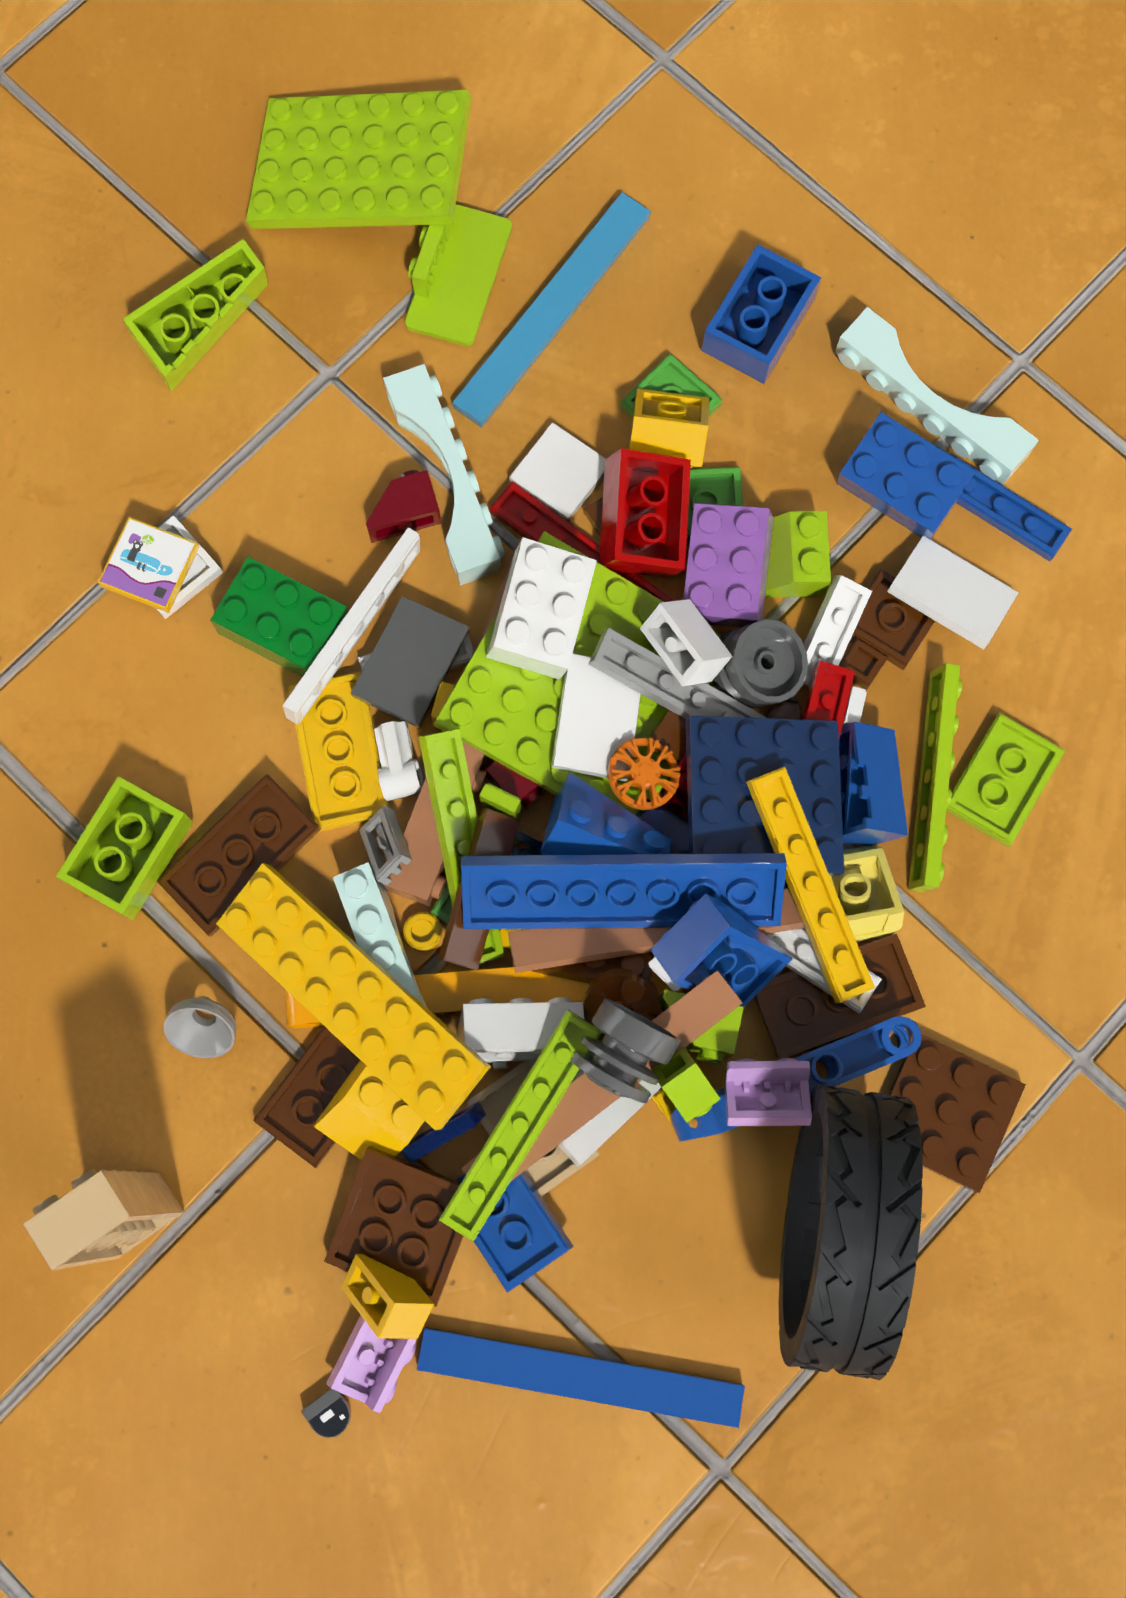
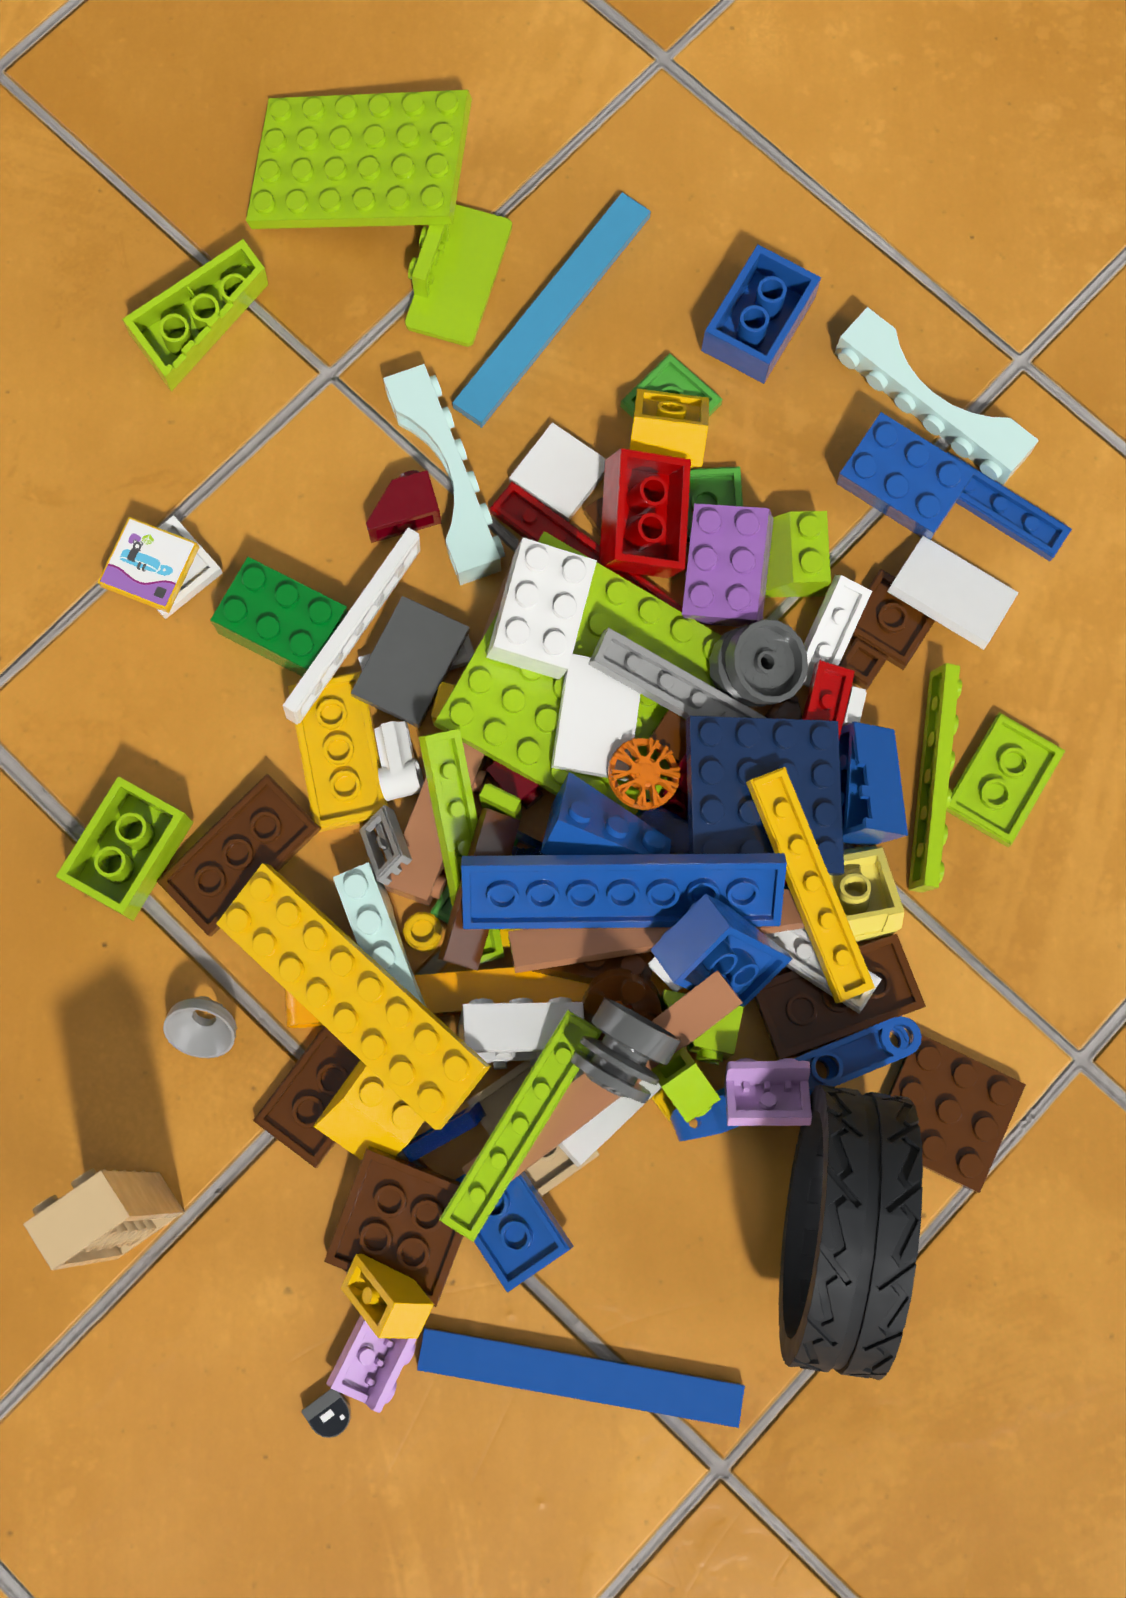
(686, 642): white brick -> none

